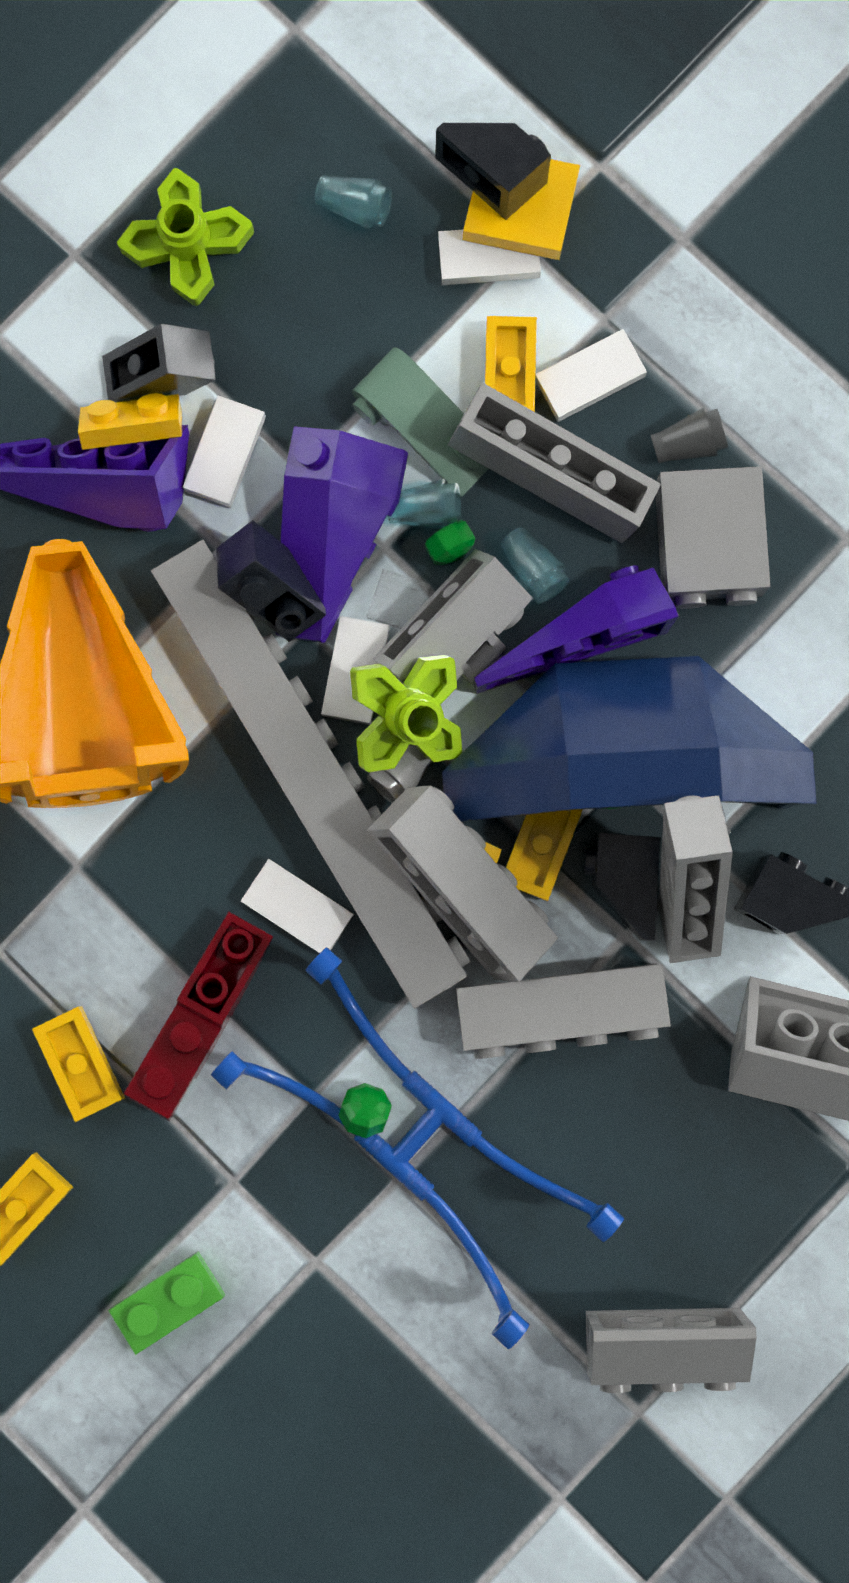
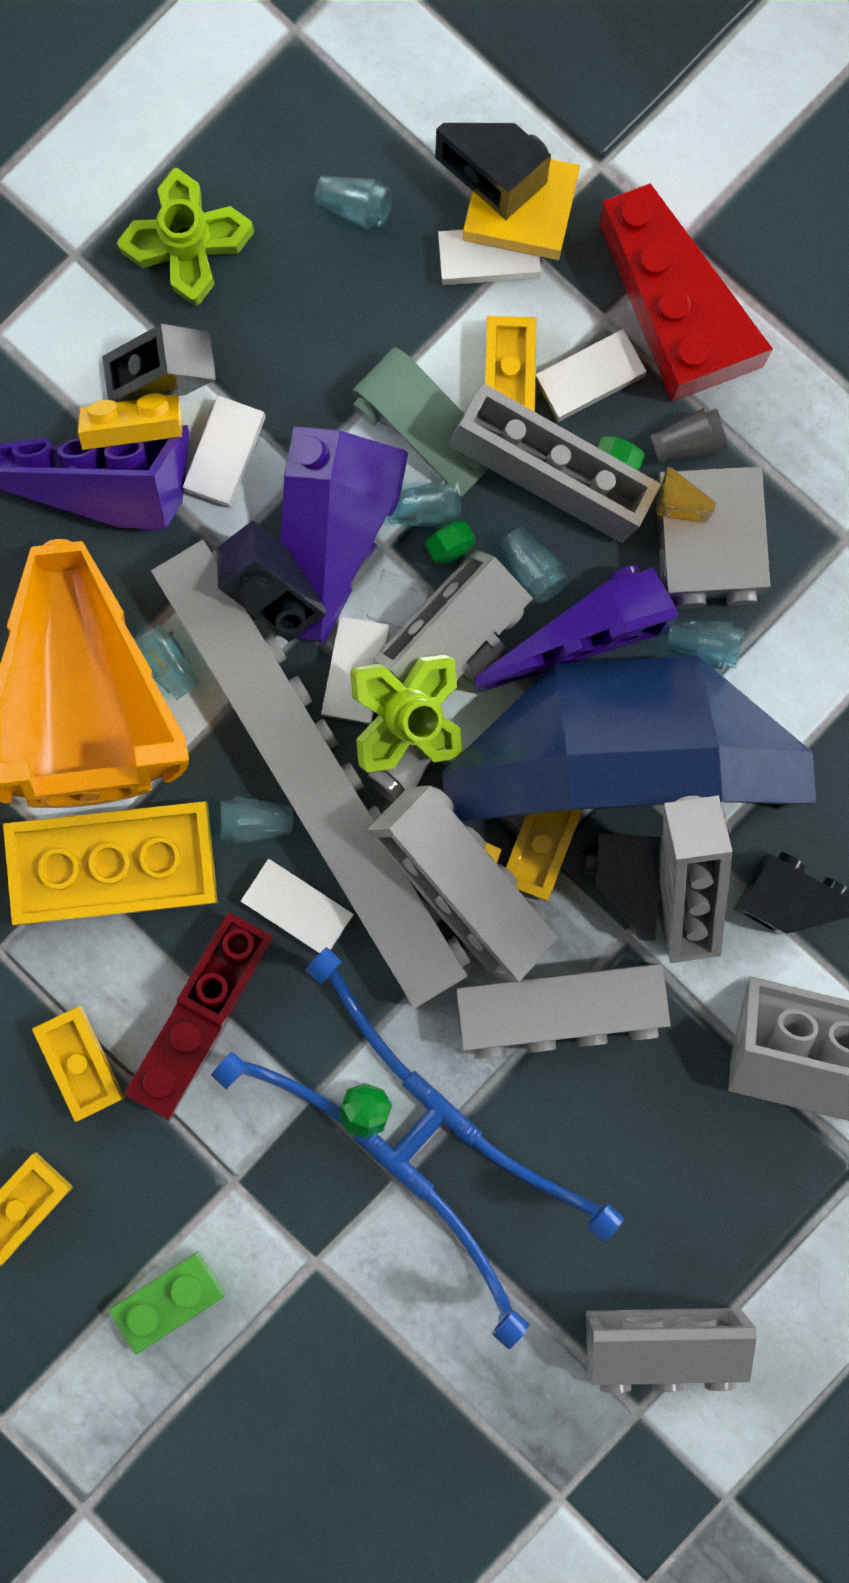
(110, 863): none -> yellow plate
(167, 661): none -> clear light blue cone
(253, 820): none -> clear light blue cone
(622, 450): none -> green tile
(681, 302): none -> red wedge
(683, 500): none -> clear yellow slope
(712, 641): none -> clear light blue cone

